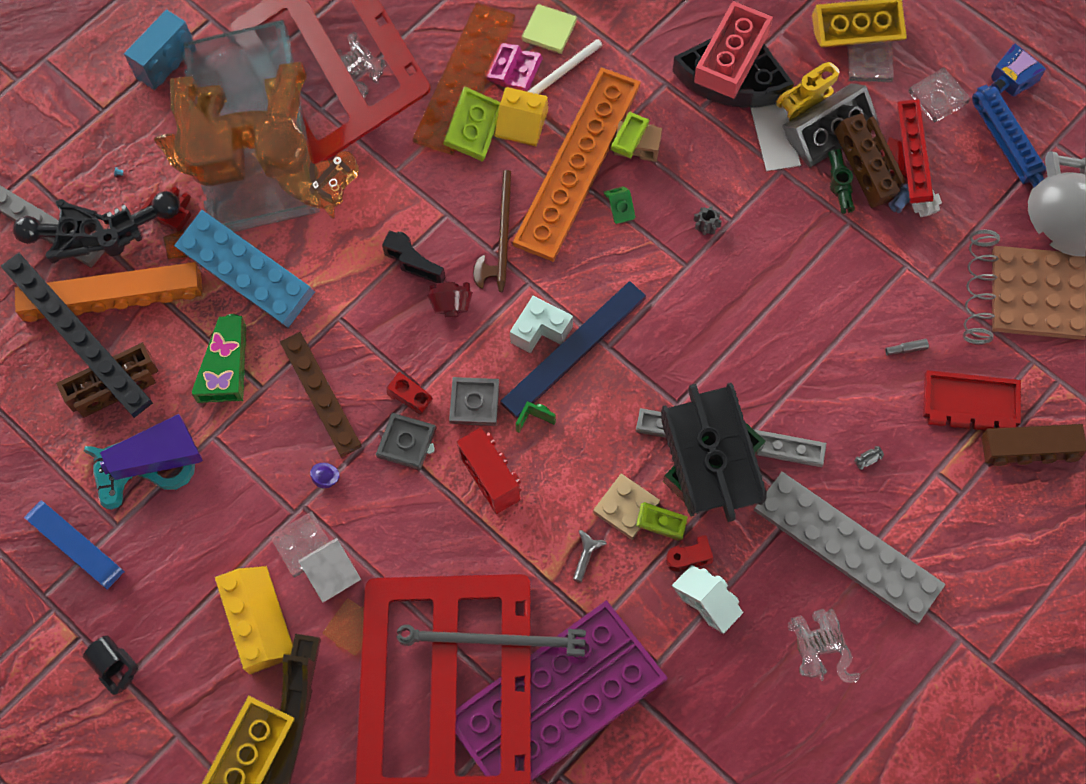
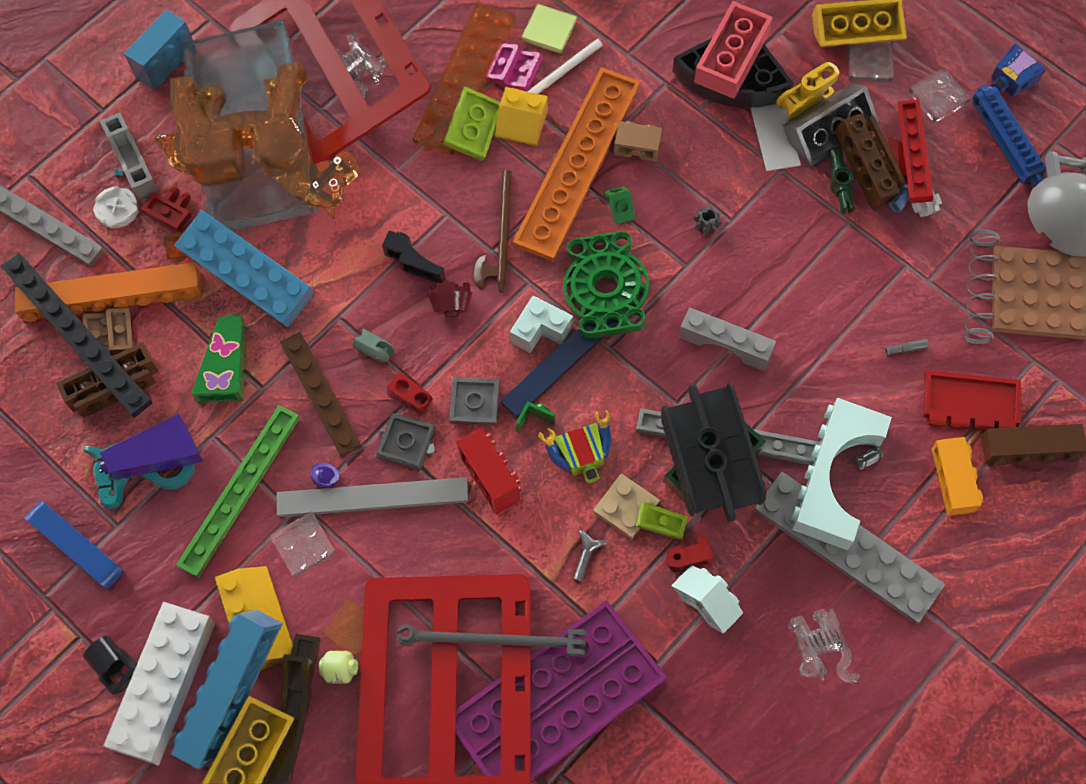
(85, 221): black piece -> none
(111, 329): none -> medium nougat slope
(116, 207): none -> white tile
(129, 156): none -> light grey arch
(160, 683): none -> white brick
(226, 687): none -> dark azure brick
(238, 491): none -> bright green plate
(329, 570): flat silver piece -> none
(338, 667): none -> yellowish green head
(372, 497): none -> light grey tile
(373, 346): none -> sand green piece
(581, 449): none -> torso
(611, 263): none -> green piece
(629, 134): lime tile -> none
(748, 346): none -> light grey arch
(819, 512): none -> light aqua arch
(957, 476): none -> light orange brick

